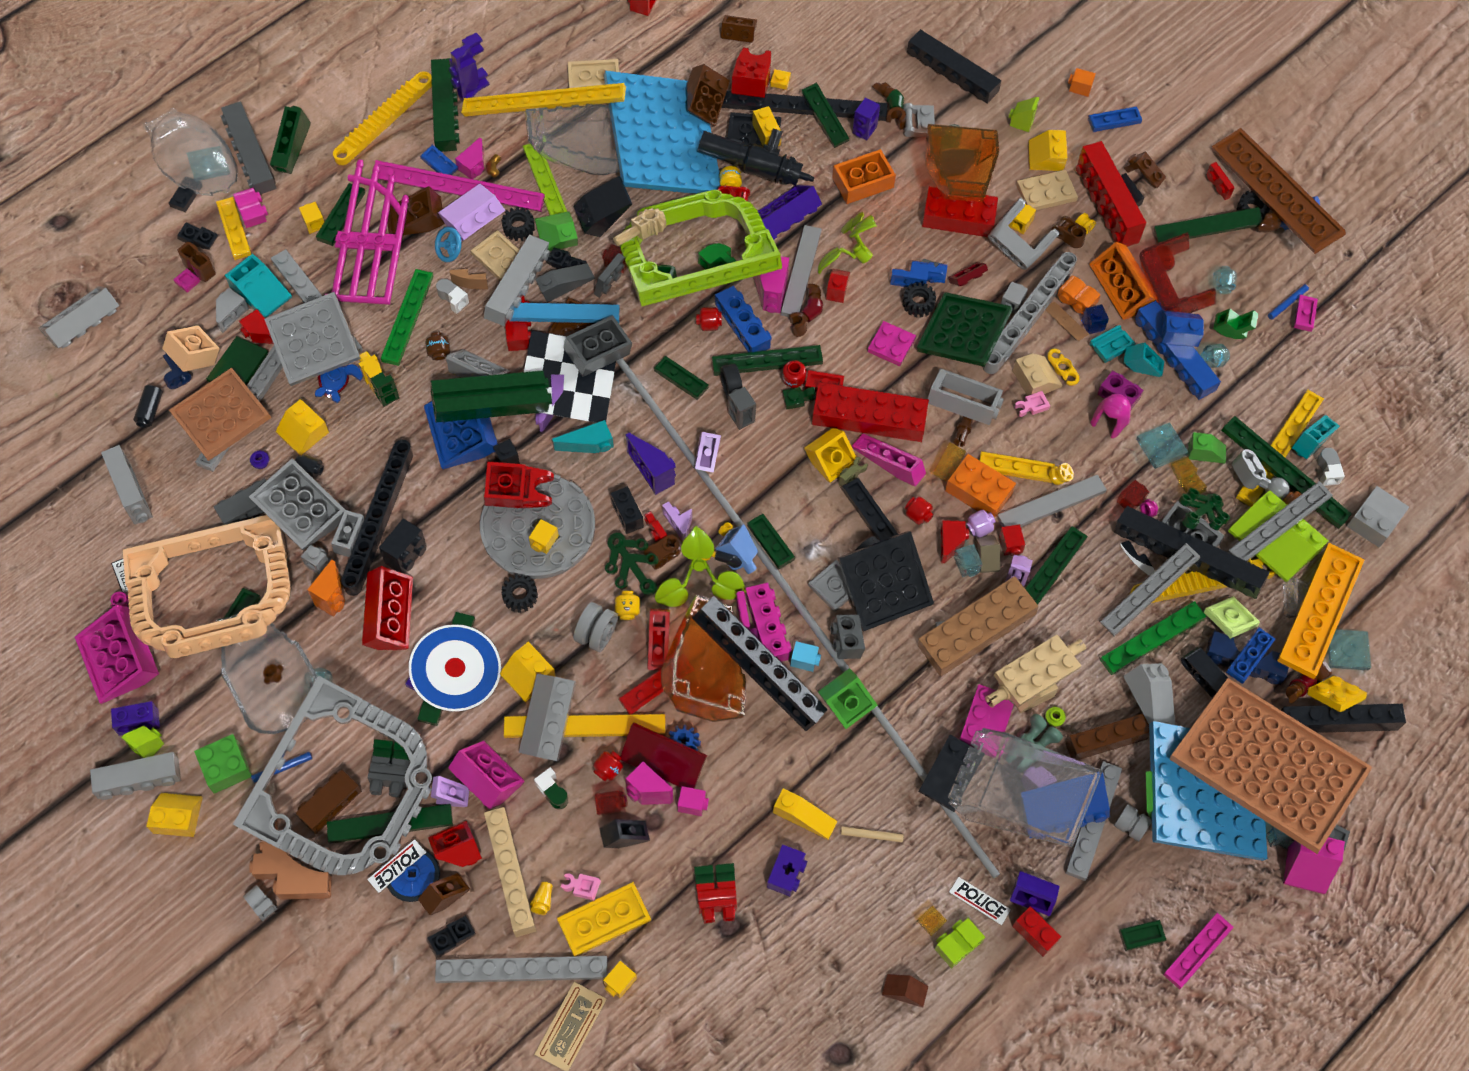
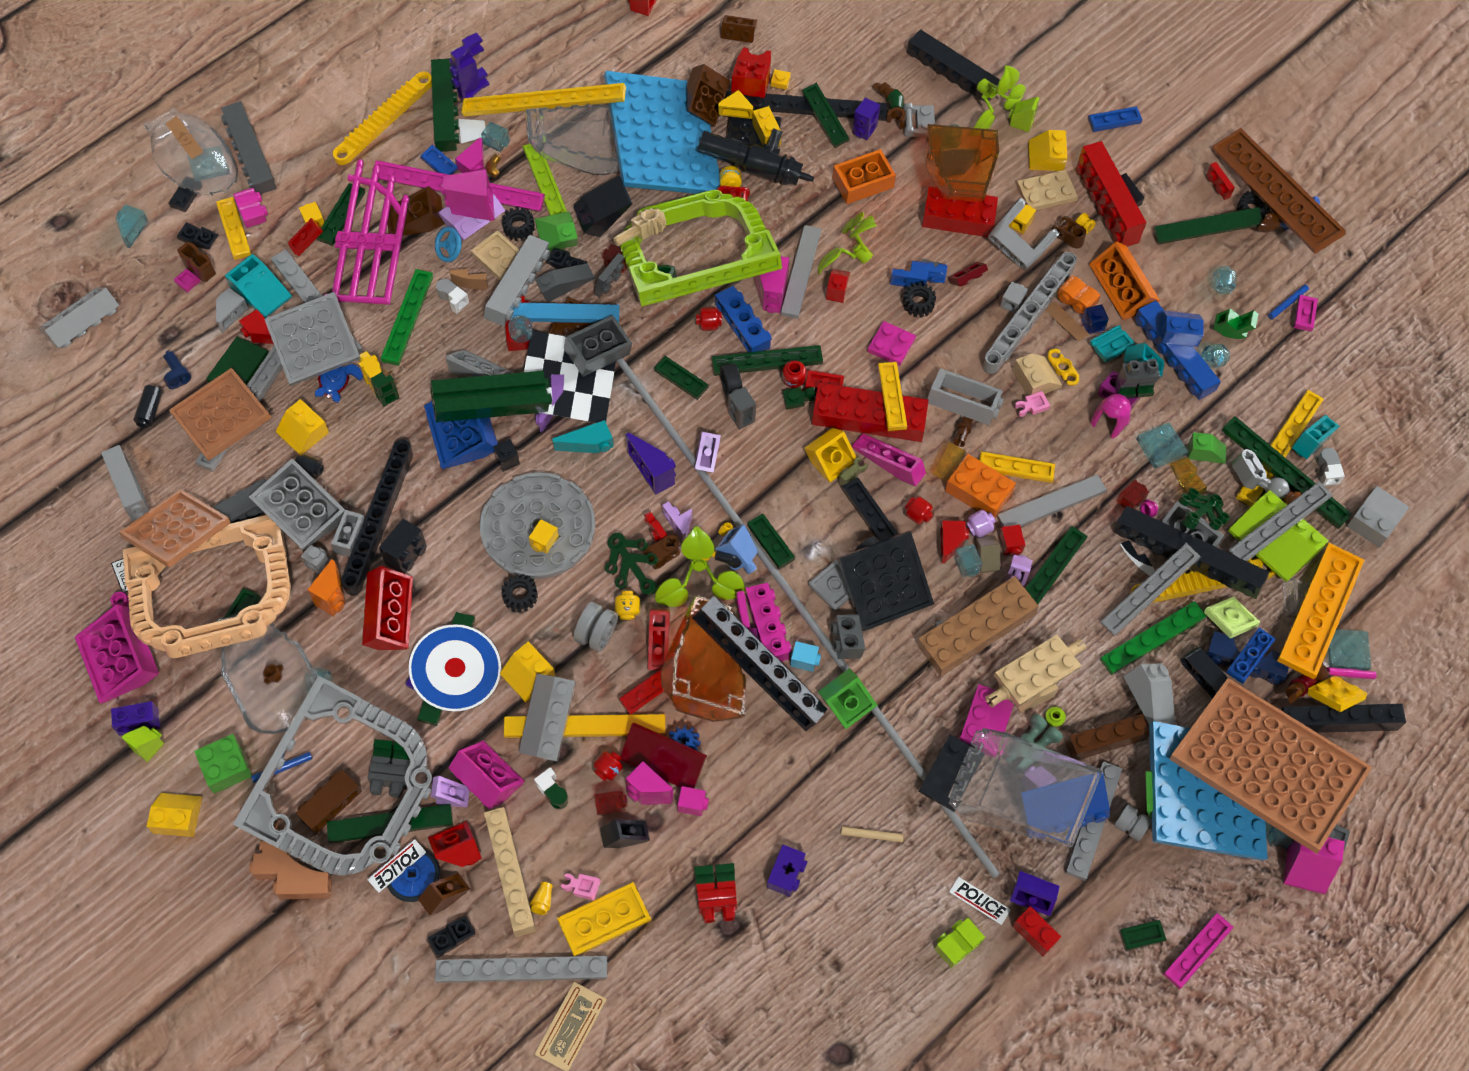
(130, 223): none -> clear light blue slope
(135, 775): light grey brick -> none
(174, 527): none -> nougat plate
(184, 137): none -> medium nougat piece
(190, 348): light nougat brick -> none
(259, 464): dark purple plate -> none
(259, 903): light grey leg -> none
(290, 139): dark green slope -> none
(304, 237): none -> red plate
(437, 346): reddish brown head -> none
(469, 194): none -> dark pink slope
(470, 129): none -> white sticker
(495, 137): none -> clear light blue brick
(520, 329): none -> clear light blue head
(521, 486): red brick -> none
(590, 72): tan plate -> none
(619, 980): yellow brick -> none
(627, 510): black brick -> none
(715, 255): green brick -> none
(736, 106): none -> yellow slope
(789, 208): dark purple slope -> none
(804, 814): yellow slope -> none
(812, 310): reddish brown piece -> none
(892, 396): none -> yellow tile
(905, 989): copper slope -> none
(931, 921): clear yellow plate -> none
(964, 329): dark green plate -> none
(989, 90): none -> lime plant
(1061, 474): yellow wheel -> none
(1081, 82): orange brick -> none
(1137, 379): none -> dark grey hips
(1147, 167): reddish brown bracket -> none
(1155, 263): clear red windscreen -> none
(1351, 673): none -> dark pink piece

